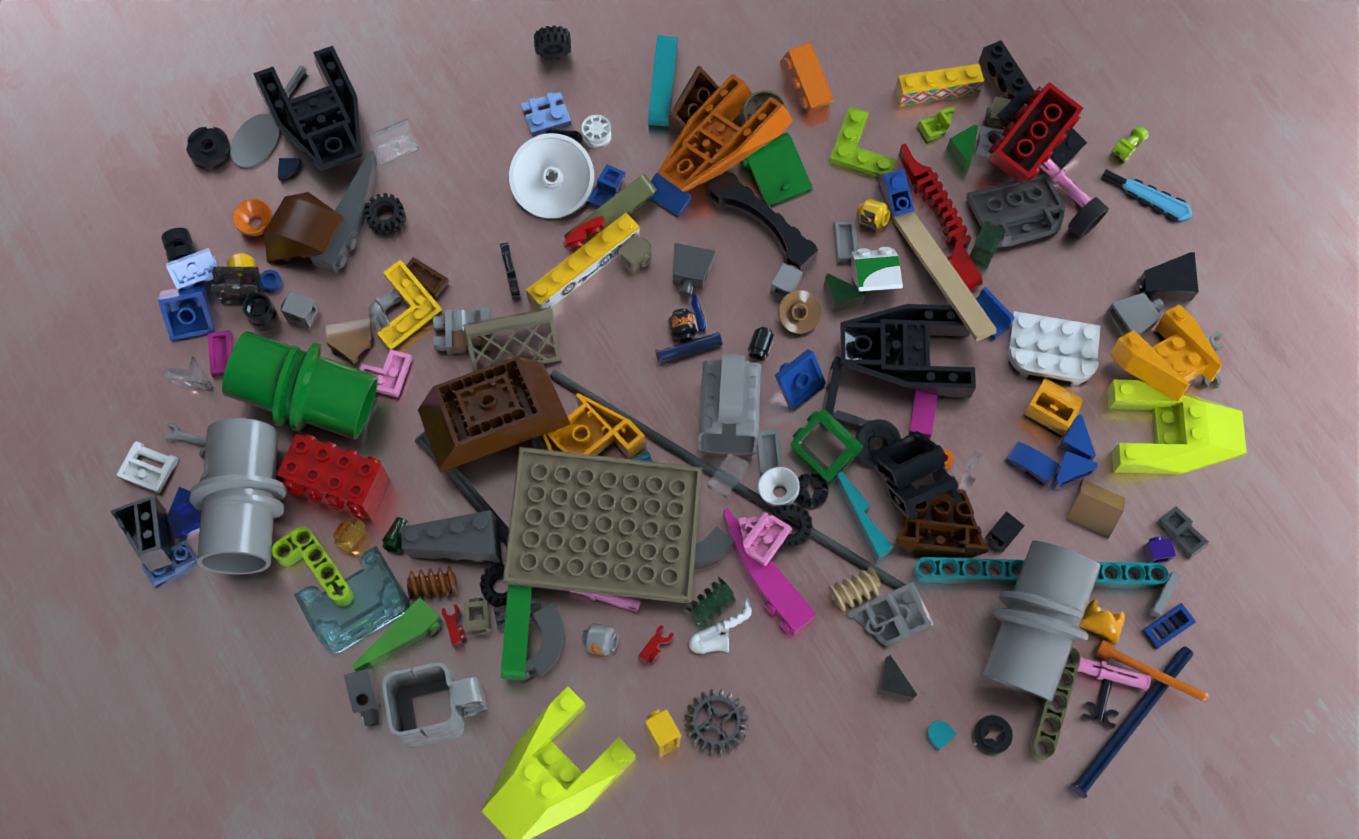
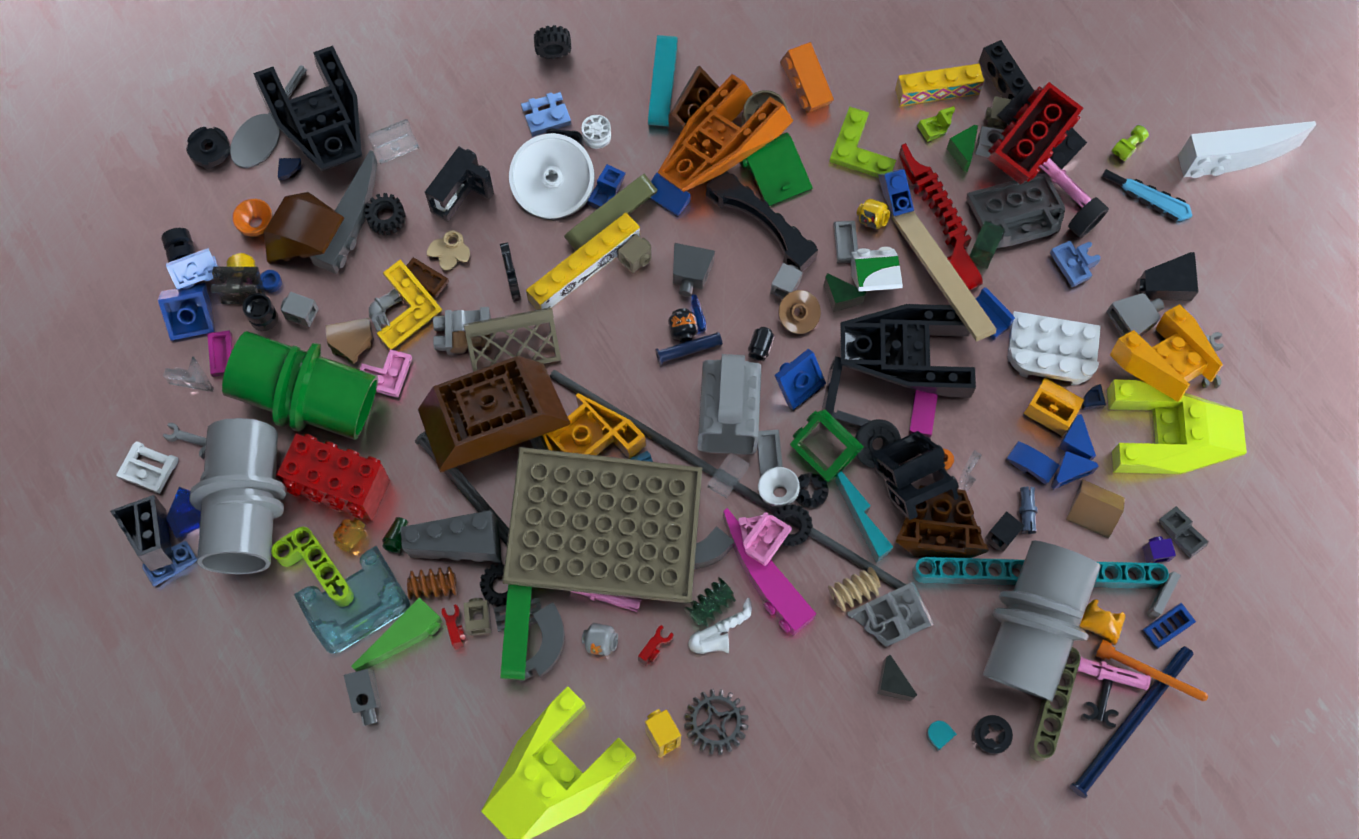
(402, 685): light grey piece -> none
(449, 253): none -> tan plate
(455, 183): none -> black brick
(578, 236): red slope -> none
(1028, 510): none -> sand blue pin
(1075, 262): none -> medium blue plate
(1094, 398): none -> dark blue tile
(1239, 148): none -> white slope

